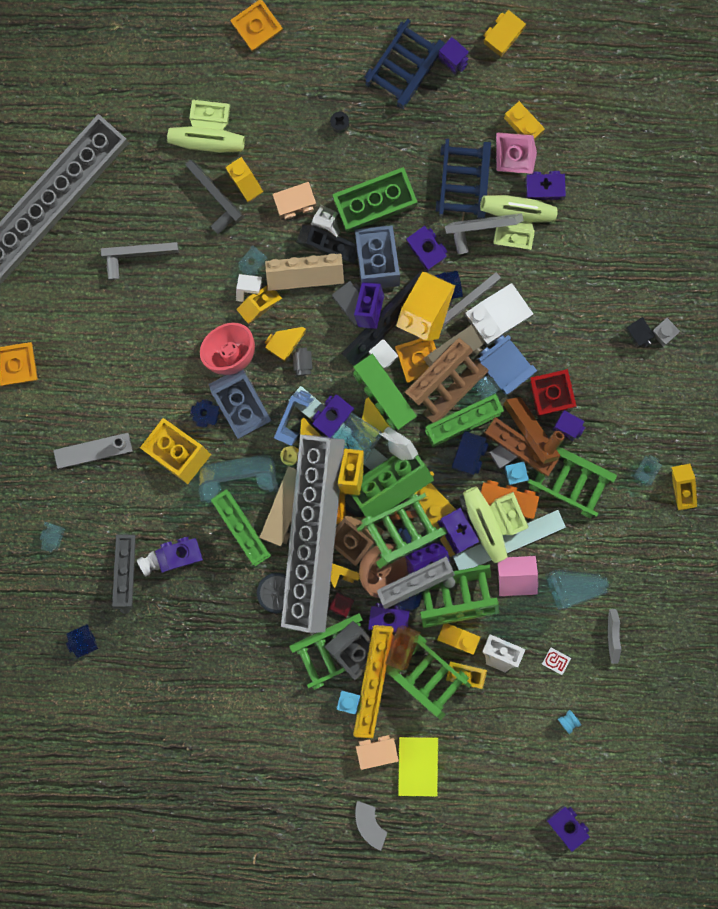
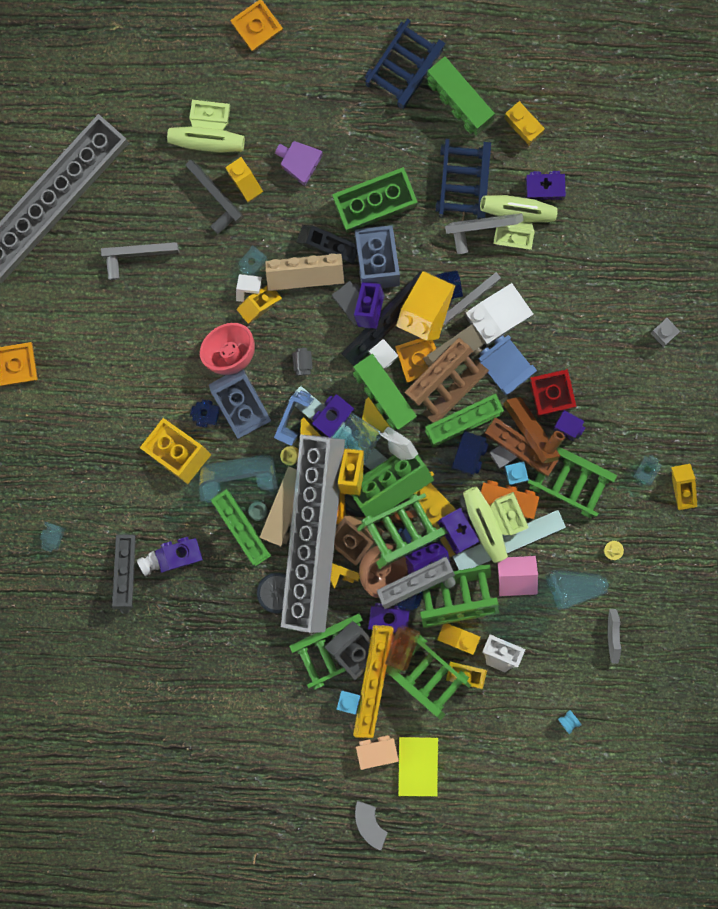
(81, 641): clear blue brick -> none
(93, 450): light grey piece -> none
(258, 511): none -> sand green tile
(284, 342): yellow slope -> none
(294, 201): light nougat brick -> none
(299, 160): none -> medium lavender torso
(326, 219): white slope -> none
(339, 126): black wheel -> none
(341, 605): dark red tile -> none
(428, 259): dark purple brick -> none
(454, 56): dark purple brick -> none
(459, 96): none -> bright green brick
(486, 387): clear light blue brick -> none
(504, 32): yellow brick -> none
(515, 153): bright pink slope -> none
(556, 661): white sticker -> none
(558, 821): dark purple brick -> none
(613, 550): none -> light yellow tile
(640, 333): black brick -> none

